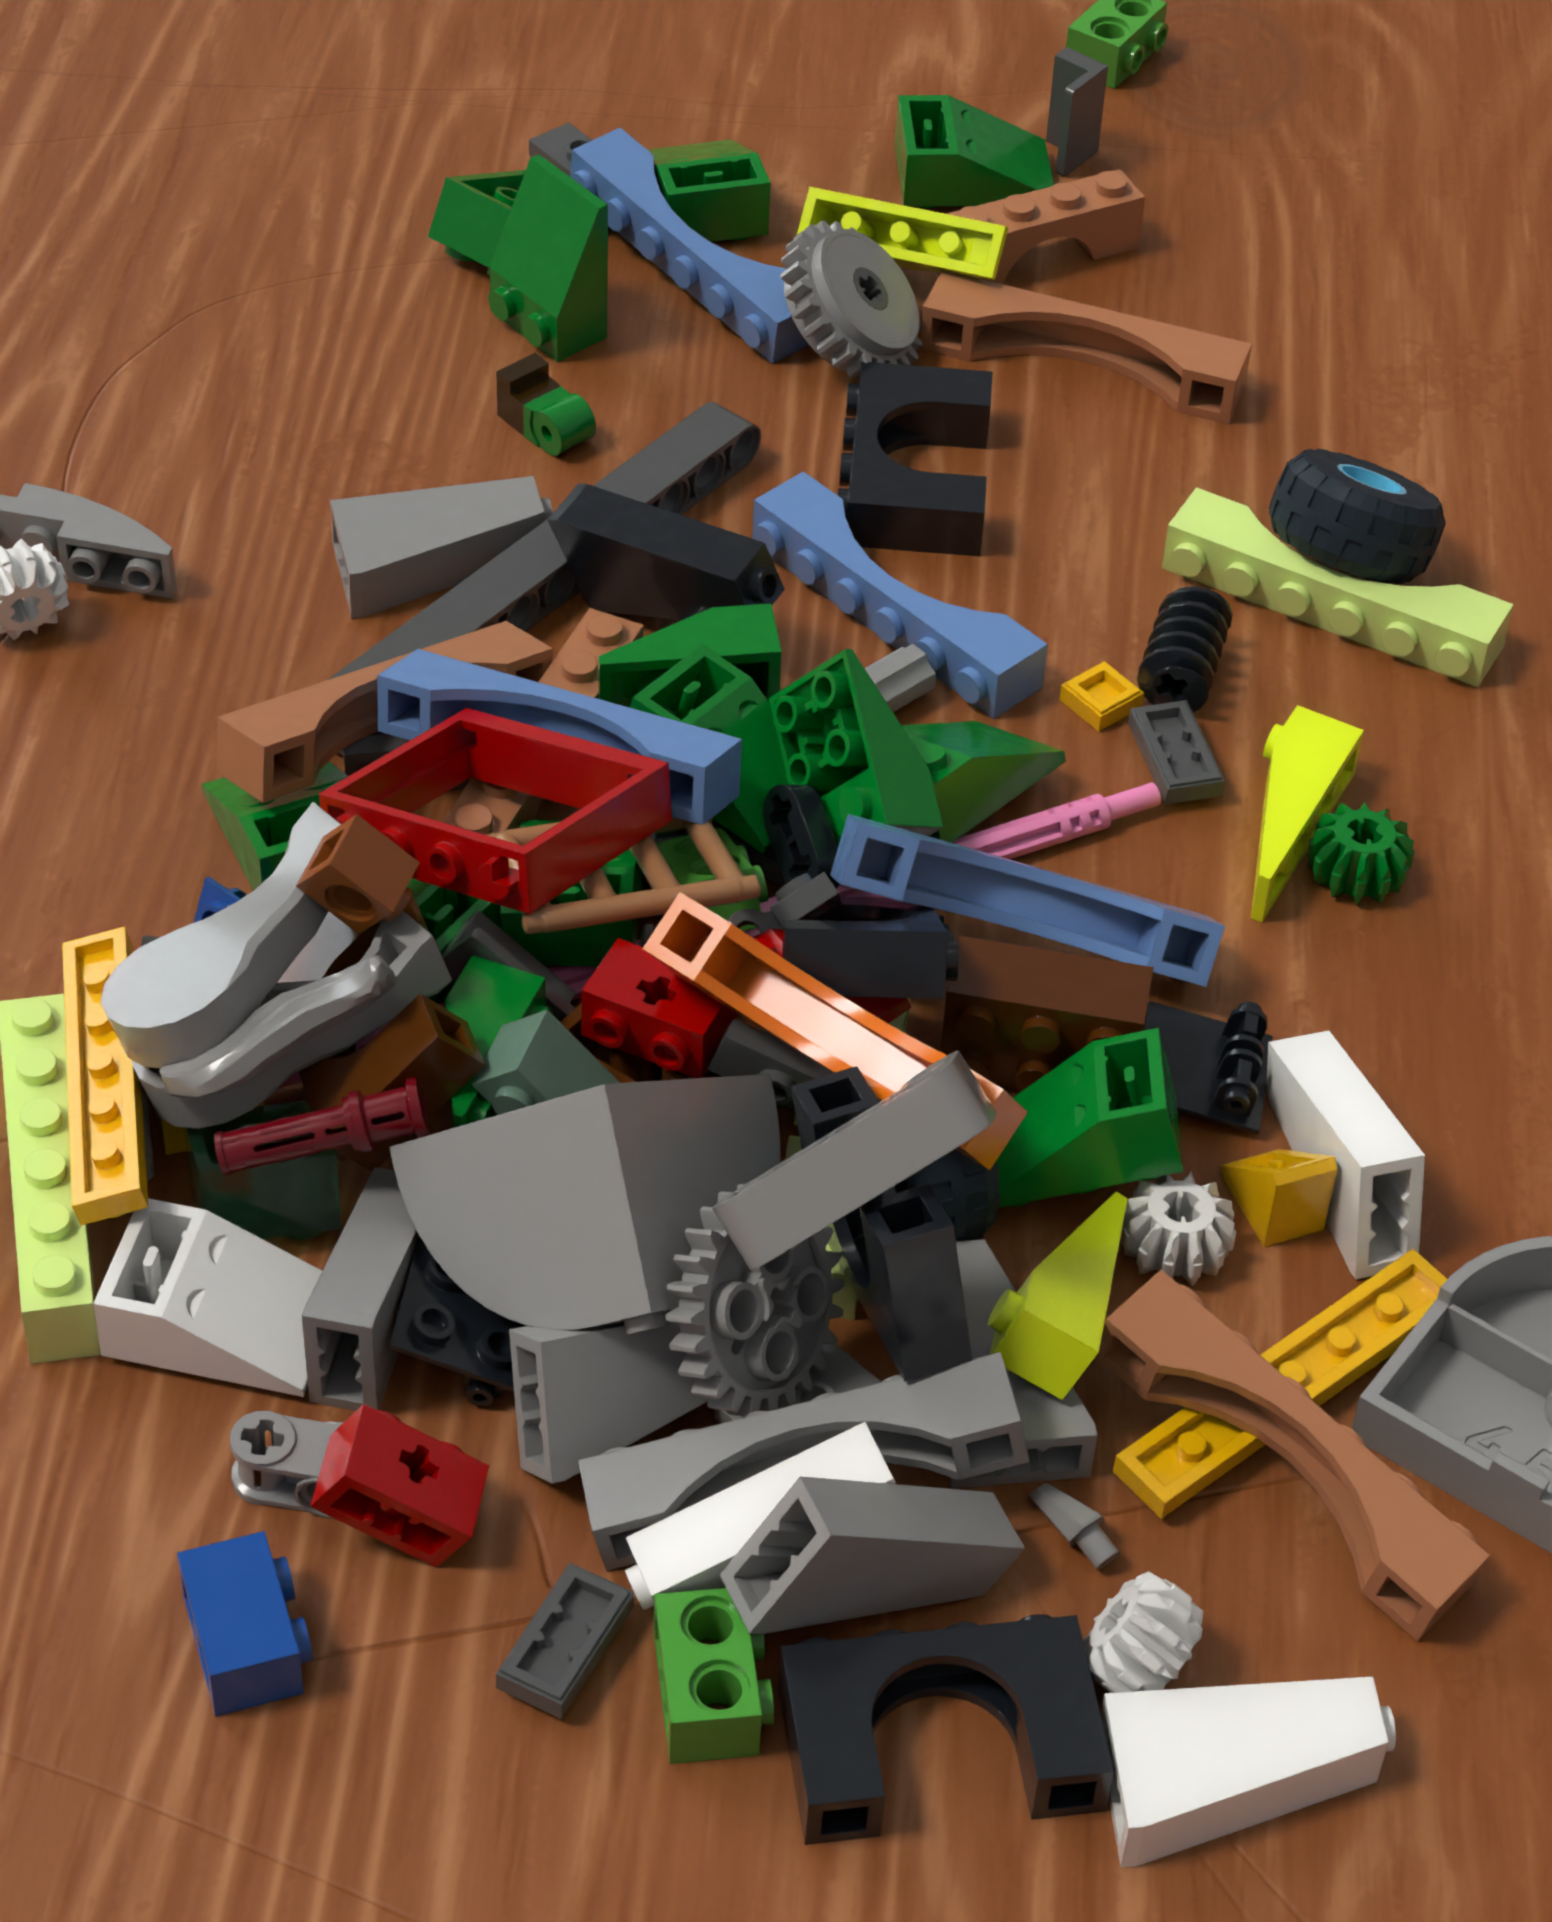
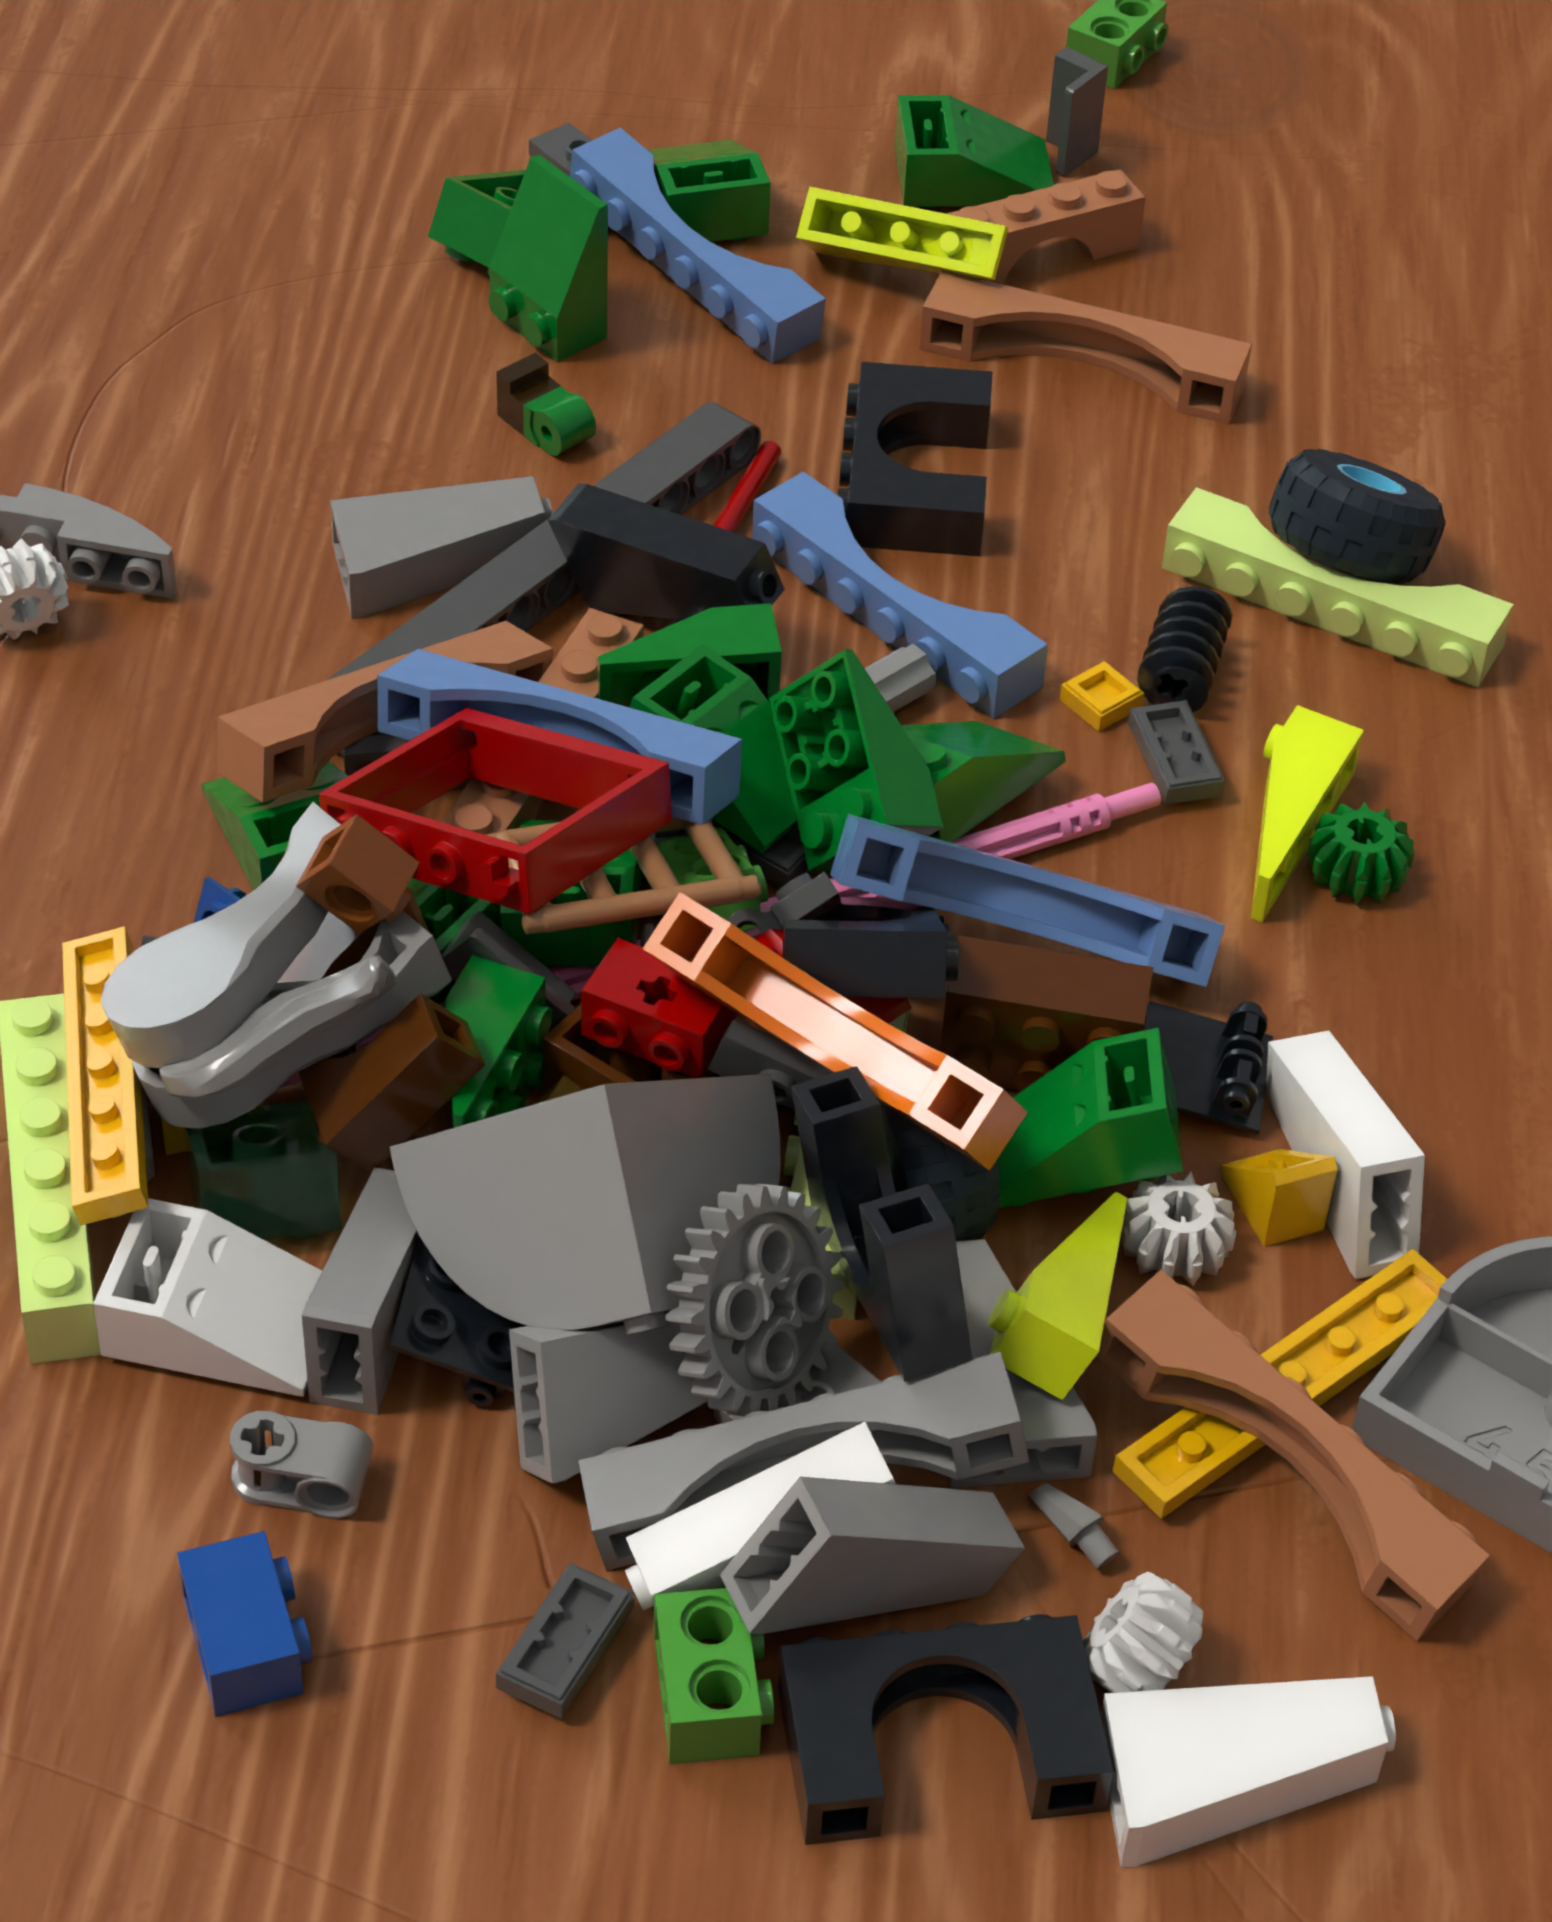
(363, 1120): dark red pin -> none
(400, 1485): red brick -> none
(536, 1063): sand green slope -> none
(749, 486): none -> red bar
(799, 831): black beam -> none
(850, 299): light grey gear -> none
(857, 1161): light grey beam -> none

